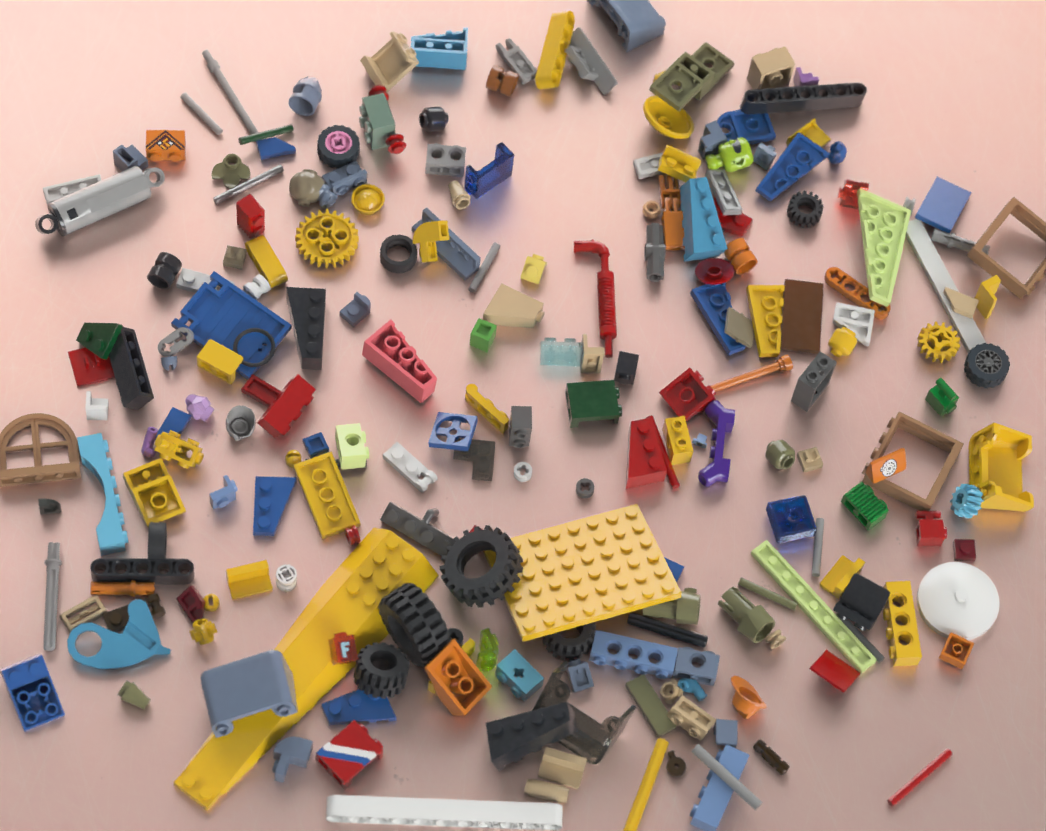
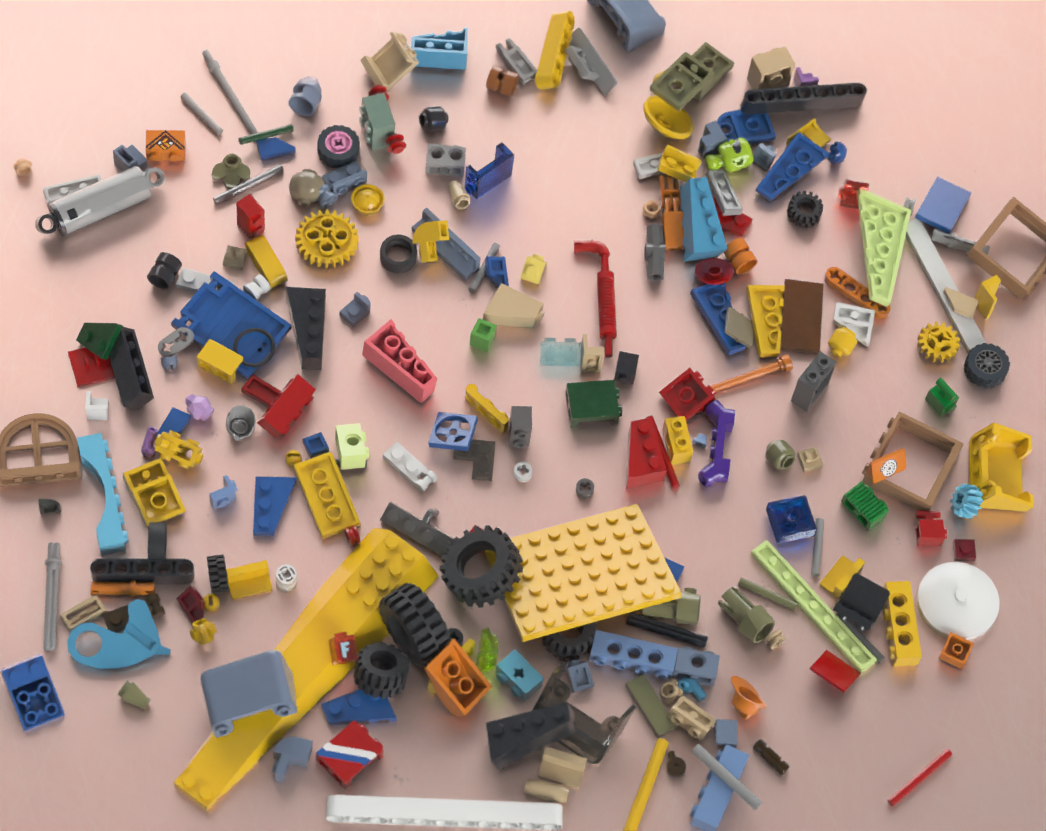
(22, 167): none -> light nougat plate
(217, 574): none -> black tyre
(496, 270): none -> blue tile

